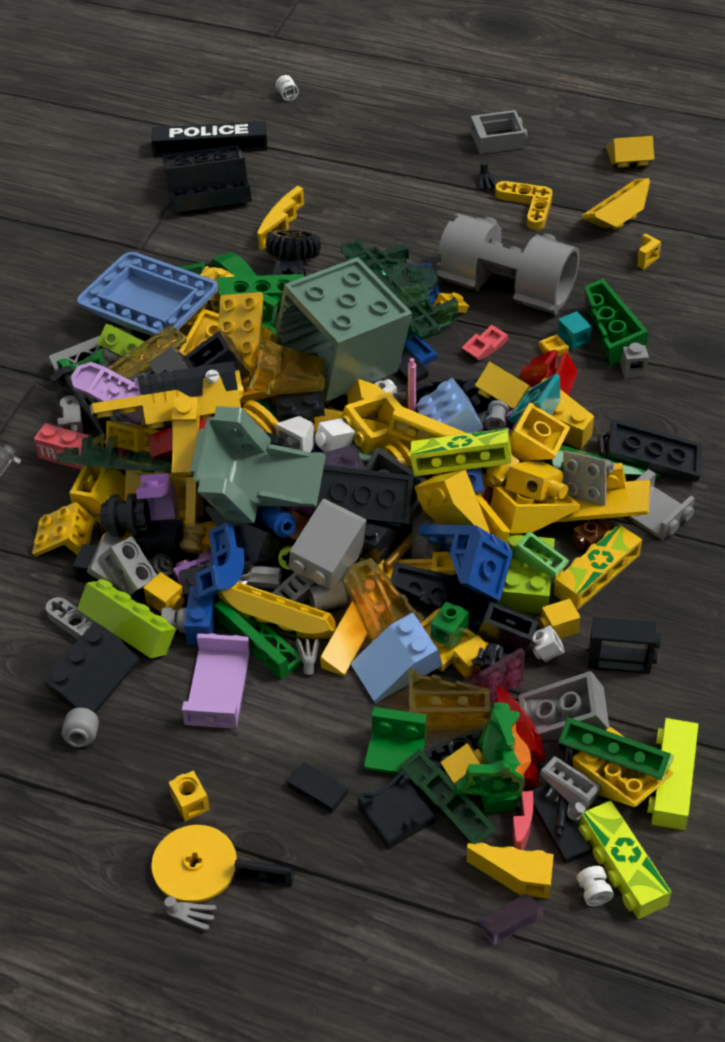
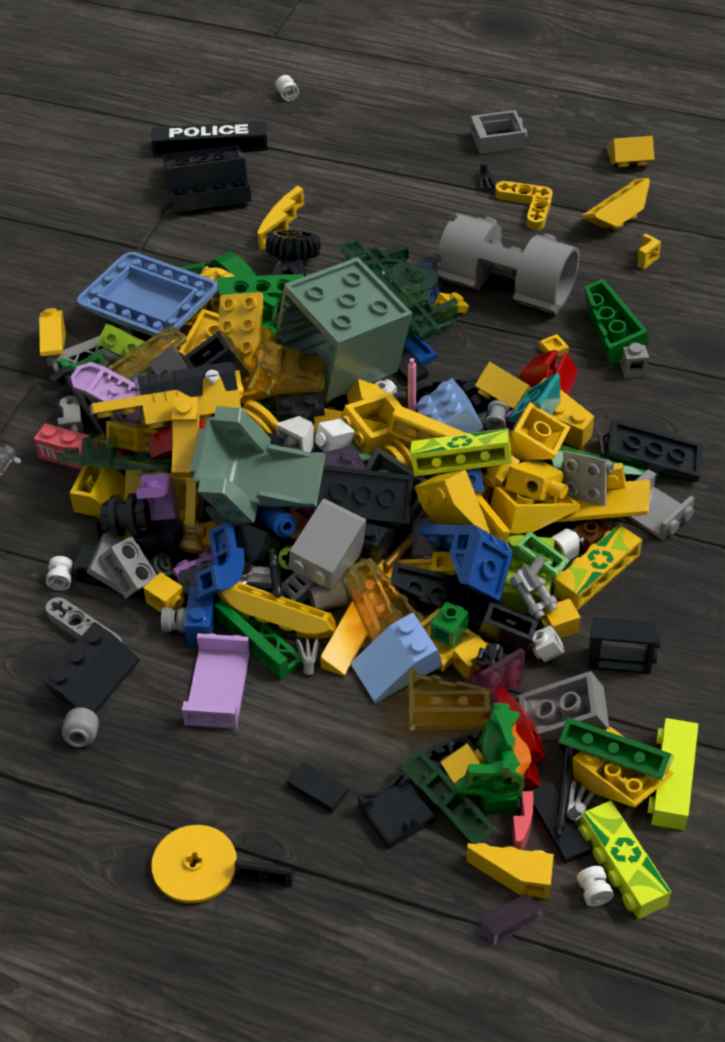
(51, 332): none -> yellow slope
(59, 573): none -> white wheel
(66, 526): yellow bracket -> none
(126, 618): lime brick -> none
(184, 910): light grey piece -> none
(192, 804): yellow brick -> none
(275, 572): none -> black piece
(394, 739): green bracket -> none
(485, 344): coral slope -> none
(527, 582): none -> light grey piece
(567, 543): none -> white plate
(574, 330): teal brick -> none
(576, 789): light grey slope -> none

